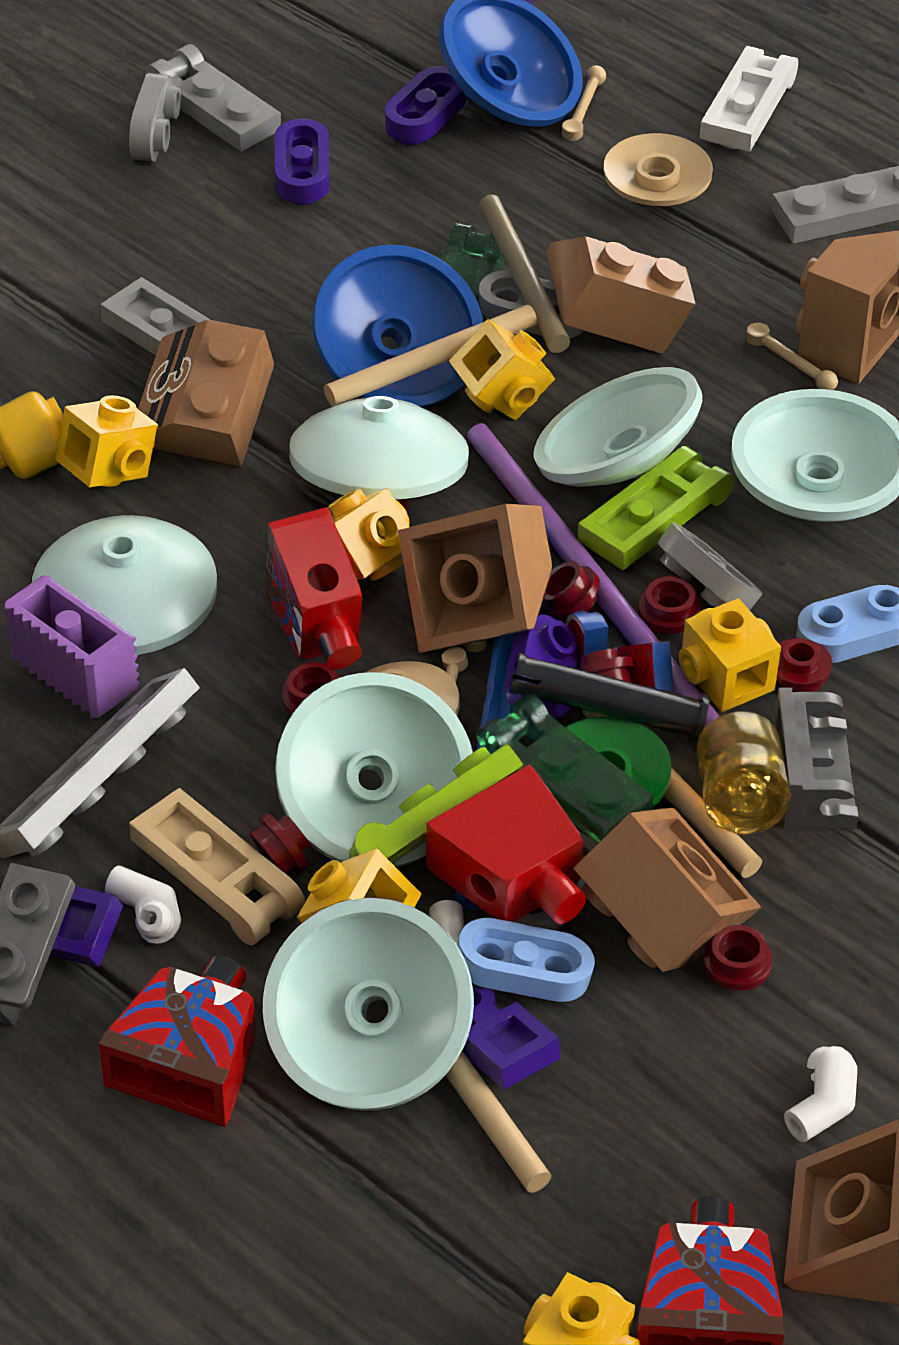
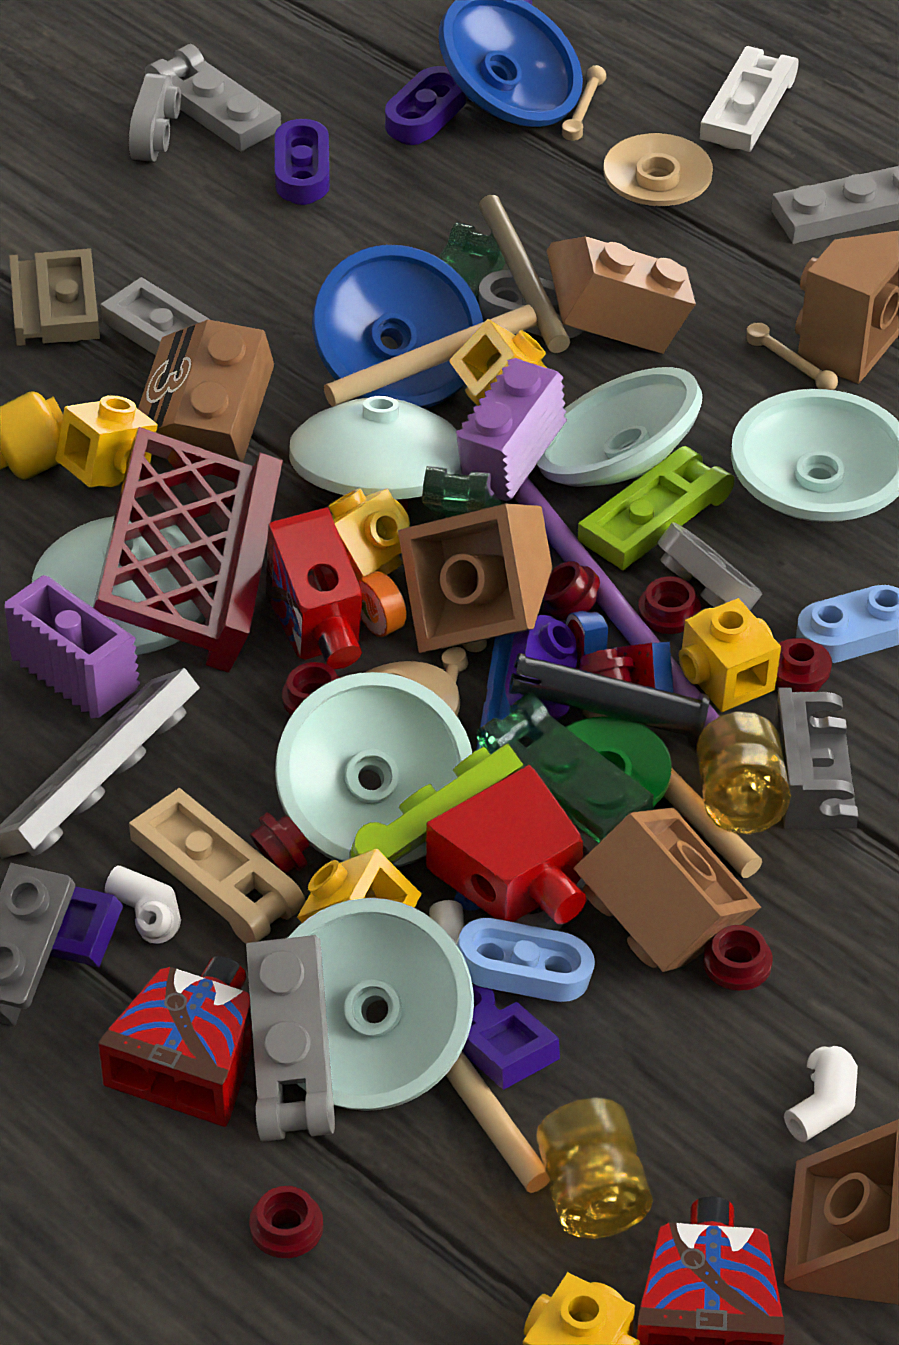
(54, 297): none -> dark tan plate
(235, 567): none -> fence
(282, 1206): none -> dark red plate
(290, 1036): none -> light grey plate
(382, 604): none -> orange tile
(455, 493): none -> clear green plate
(512, 426): none -> medium lavender brick
(594, 1168): none -> clear yellow wheel

